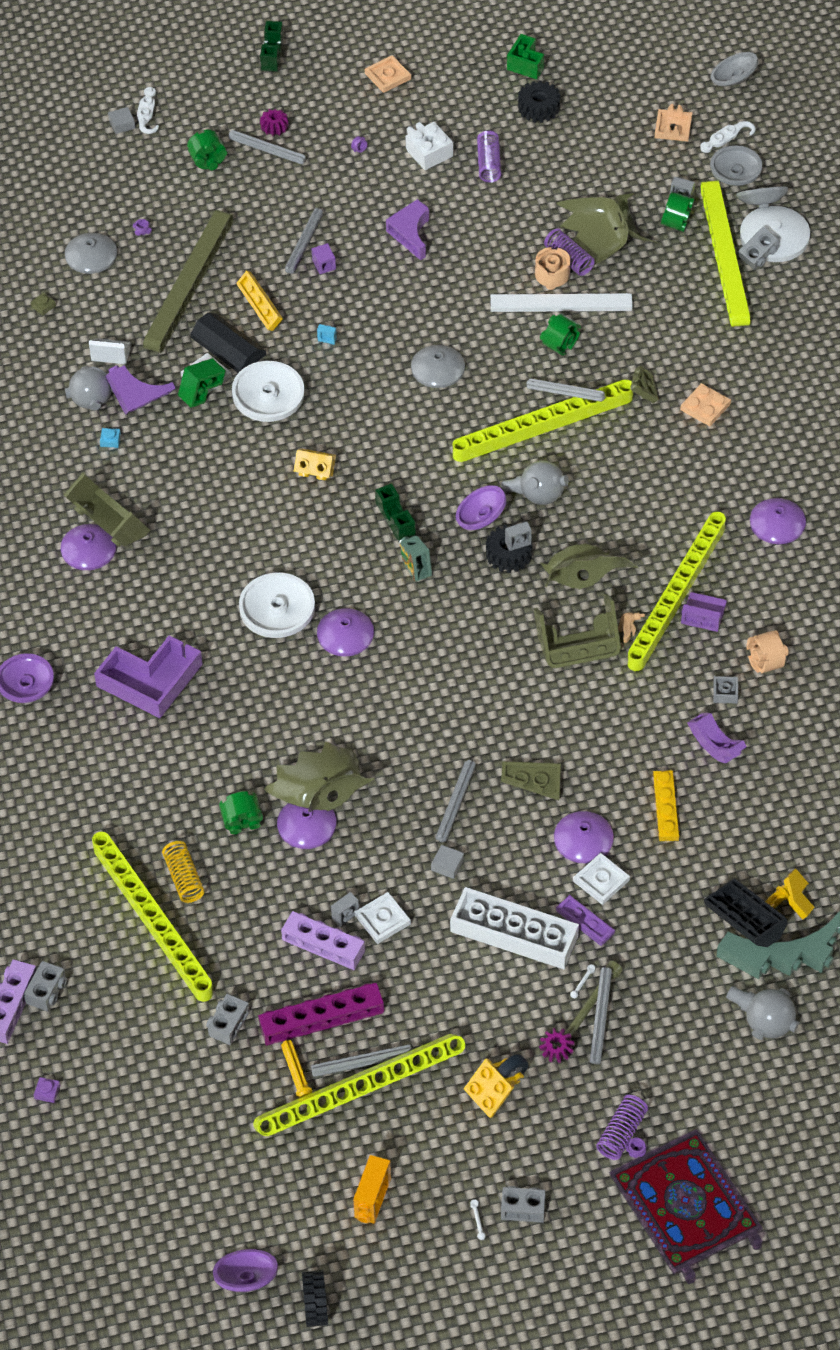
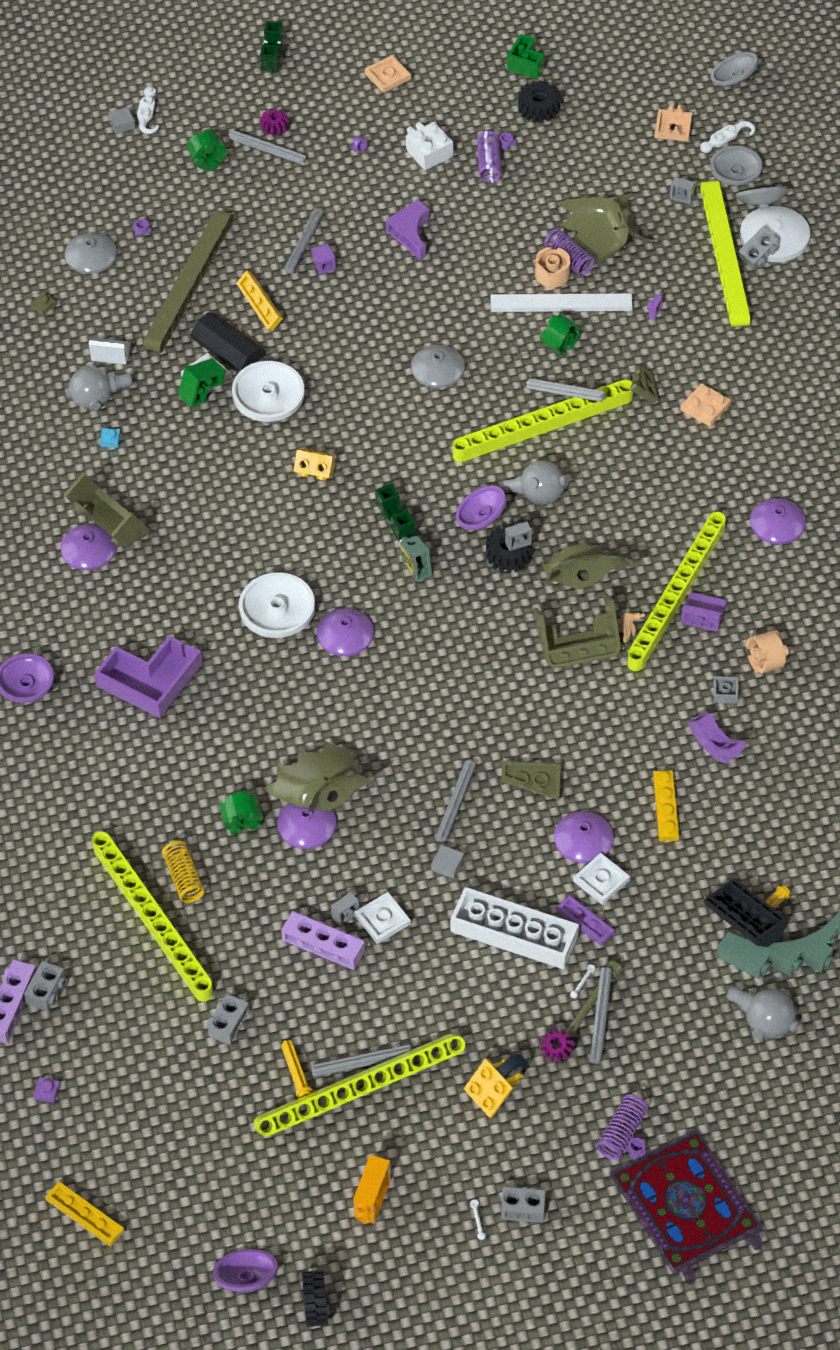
(84, 1214): none -> yellow plate
(133, 393): medium lavender arch -> none
(315, 1022): magenta brick -> none
(326, 334): medium azure plate -> none
(506, 140): none -> medium lavender plate
(654, 306): none -> medium lavender plate
(677, 211): green brick -> none
(796, 884): yellow tile -> none

